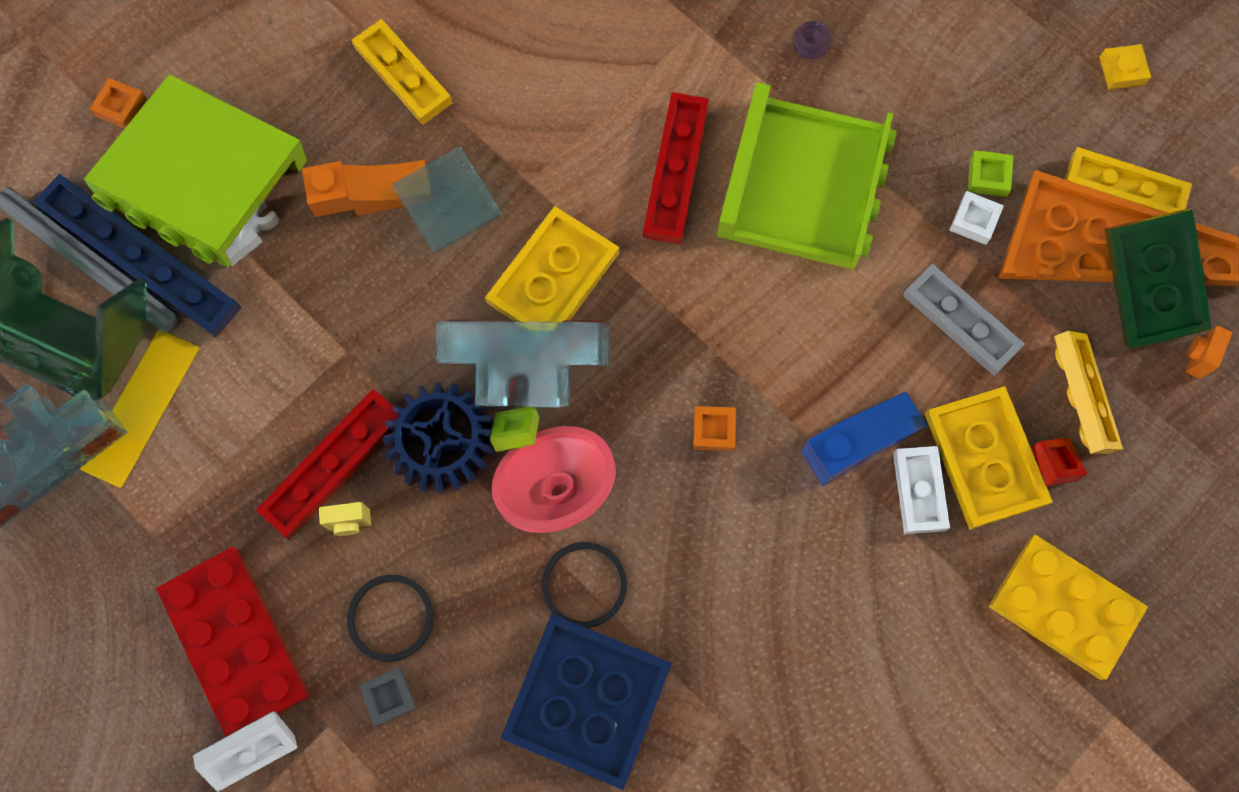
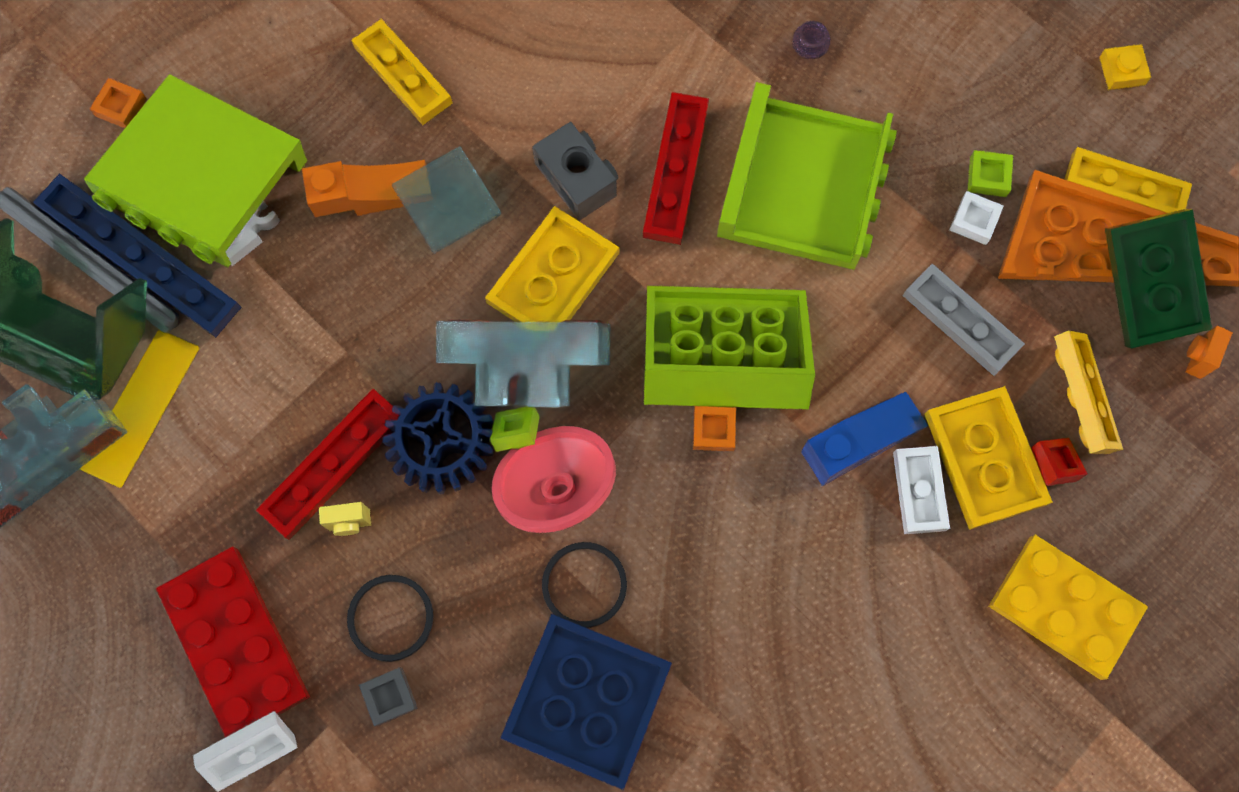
(580, 191): none -> dark grey brick
(728, 348): none -> lime slope

